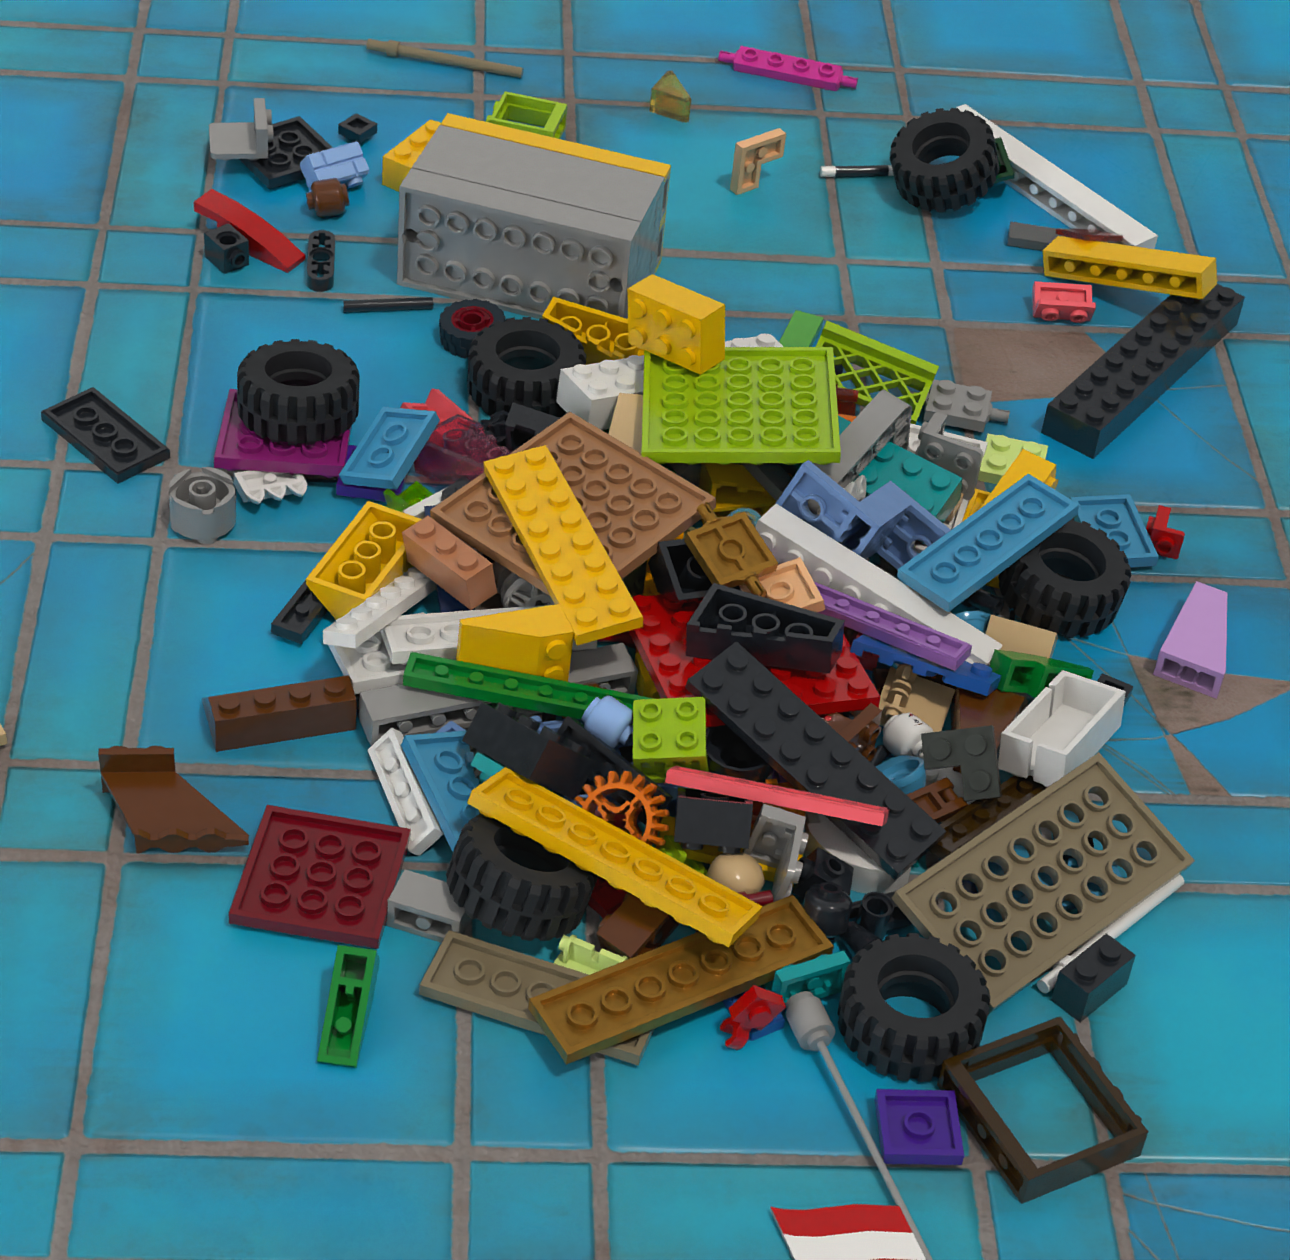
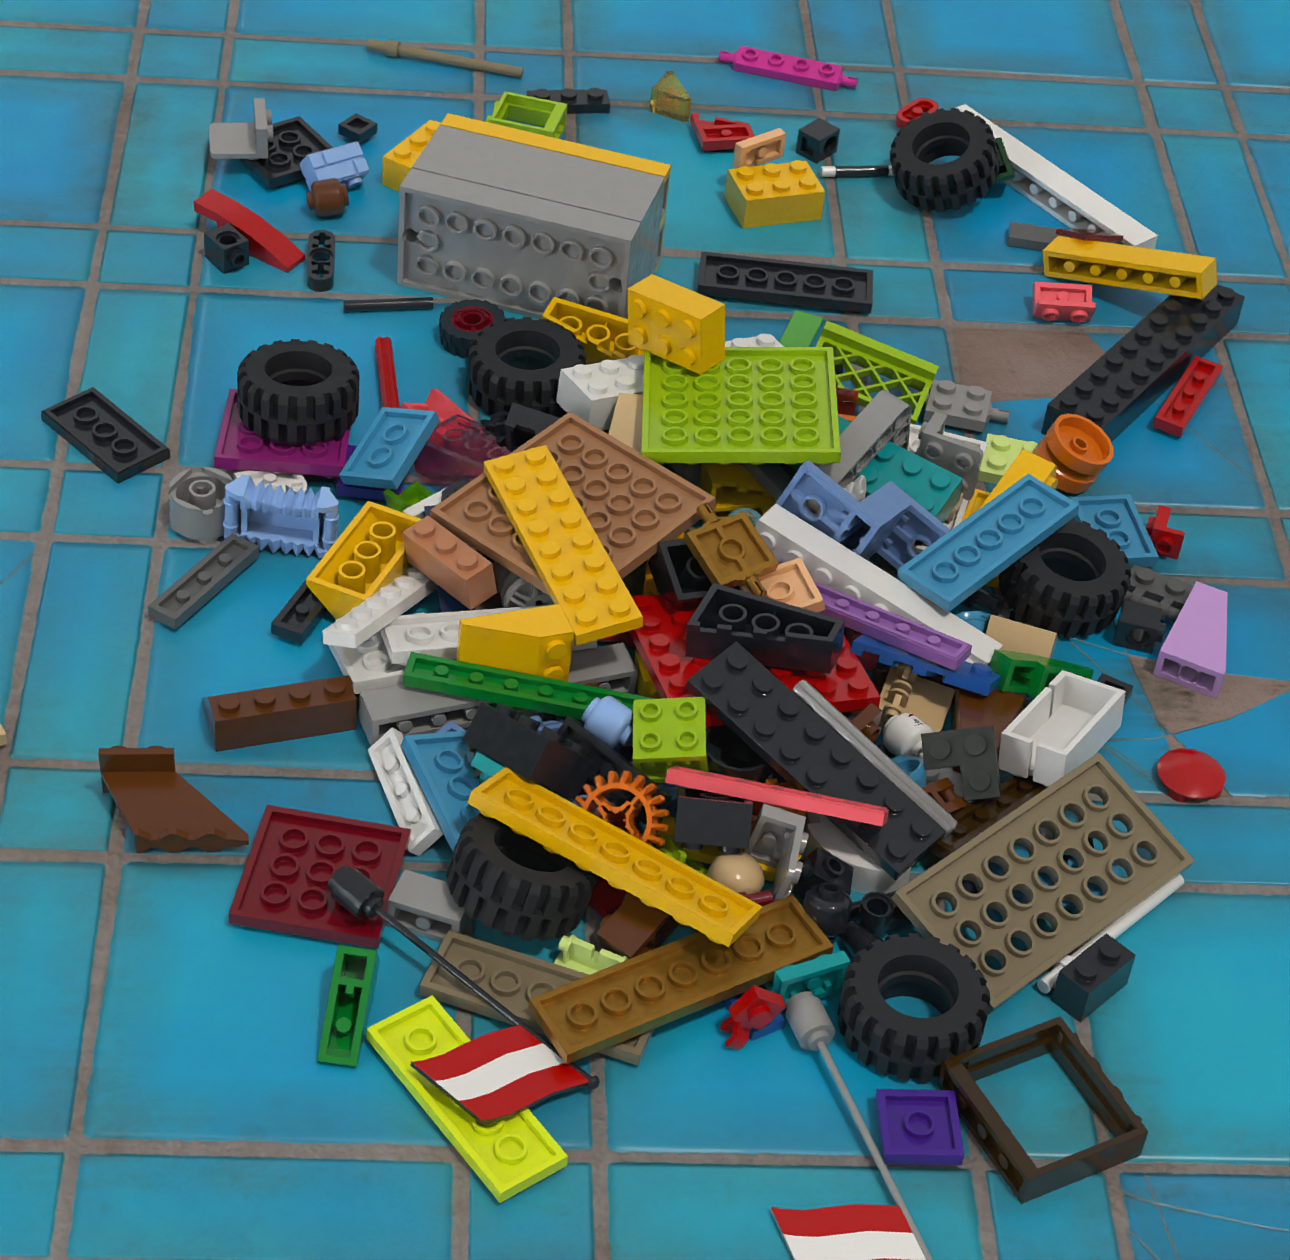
(203, 581): none -> dark grey plate
(281, 517): none -> light blue piece
(386, 372): none -> red axle
(494, 1072): none -> flag
(502, 1153): none -> neon yellow plate
(578, 101): none -> black plate
(720, 133): none -> red wing
(774, 194): none -> yellow brick
(785, 282): none -> black plate
(817, 140): none -> black brick
(873, 754): none -> light grey axle
(914, 110): none -> red plate
(1078, 451): none -> orange wheel
(1139, 627): none -> black brick
(1158, 591): none -> dark grey plate
(1187, 396): none -> red plate
(1191, 775): none -> red dish

